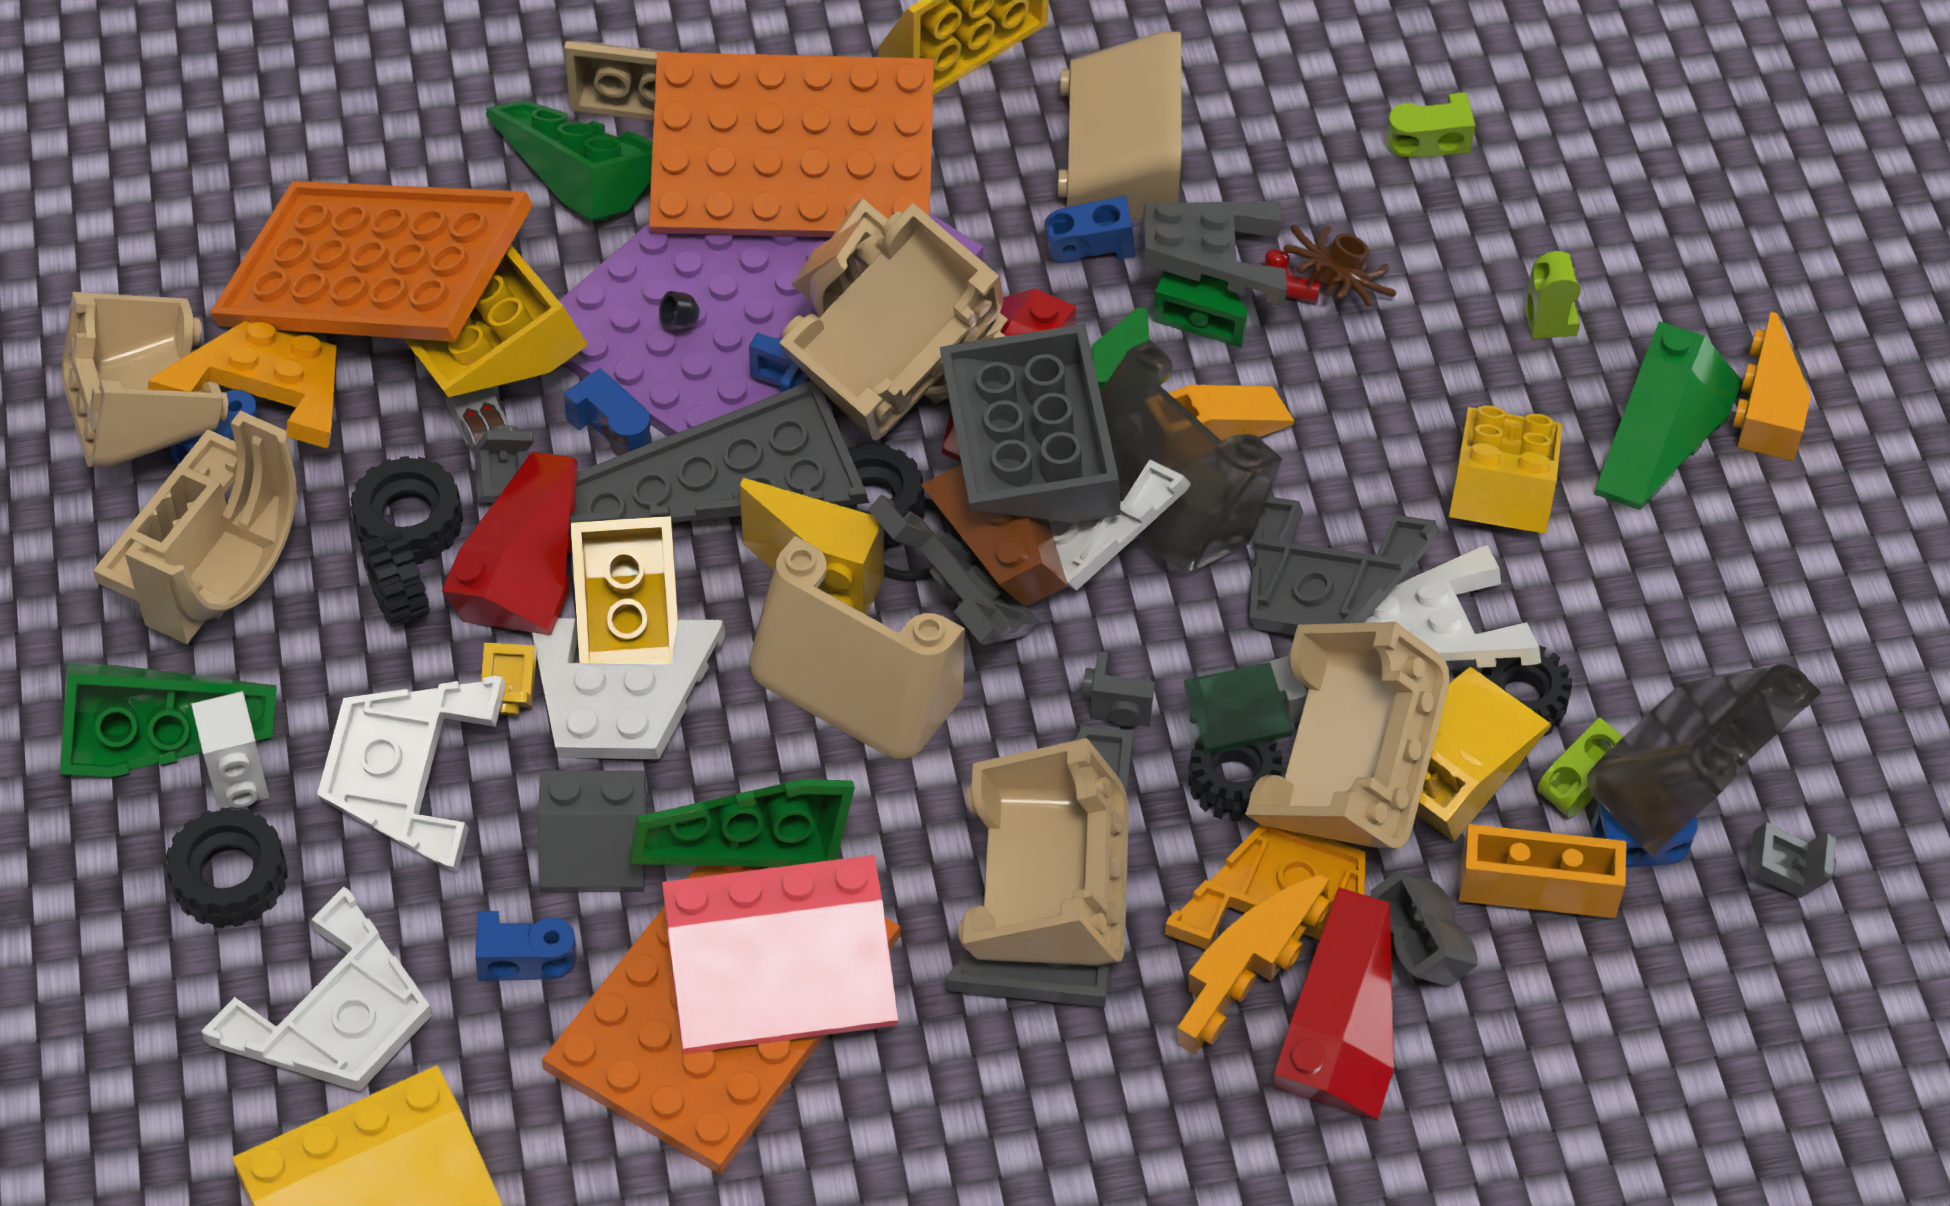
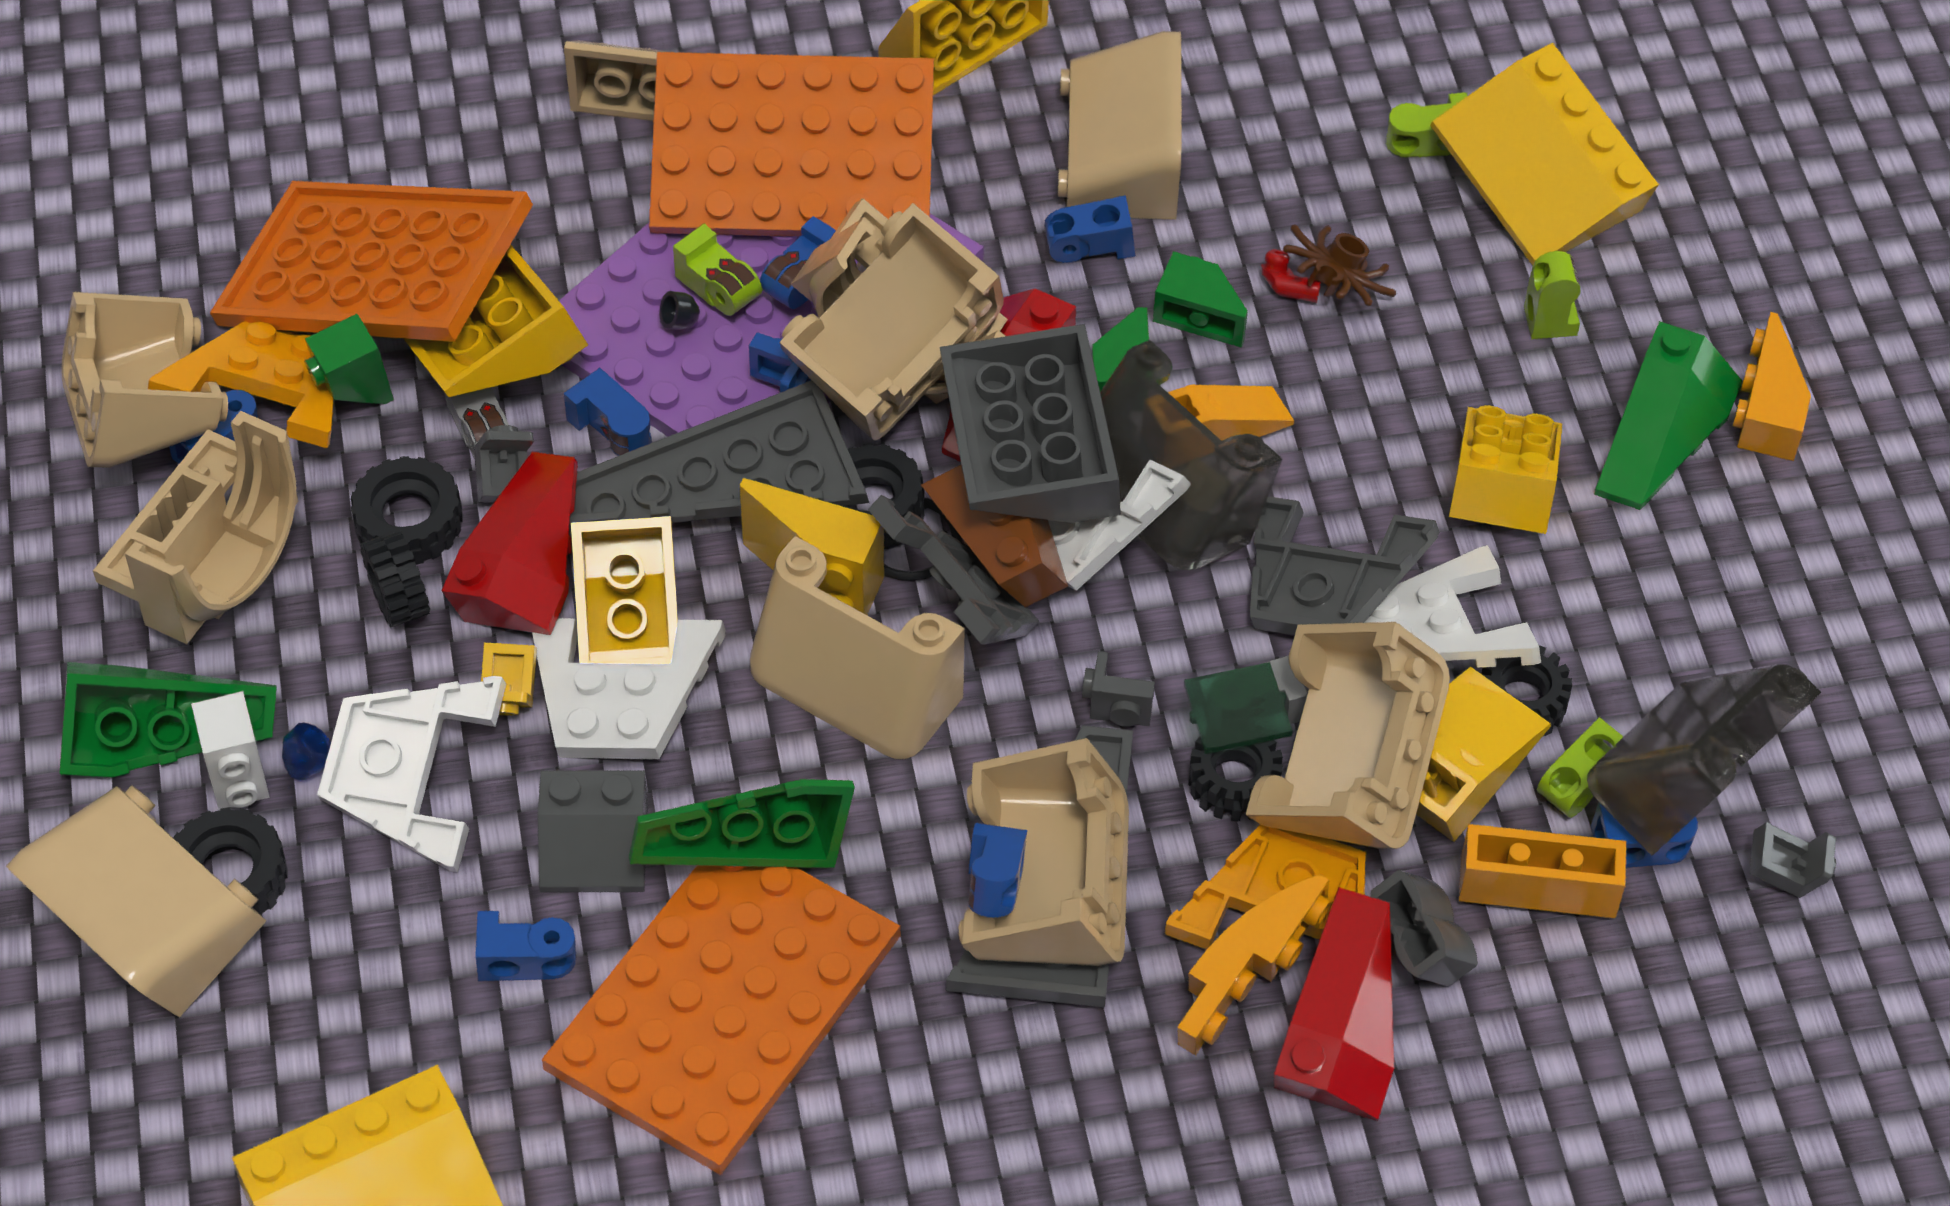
(139, 898): none -> tan windscreen
(305, 751): none -> clear blue tile
(346, 1022): white wing -> none
(348, 363): none -> green slope
(577, 159): green wedge -> none
(714, 272): none -> lime leg
(779, 954): slope -> none
(783, 269): none -> blue leg
(995, 869): none -> blue leg
(1201, 240): dark grey wing -> none
(1545, 155): none -> yellow slope

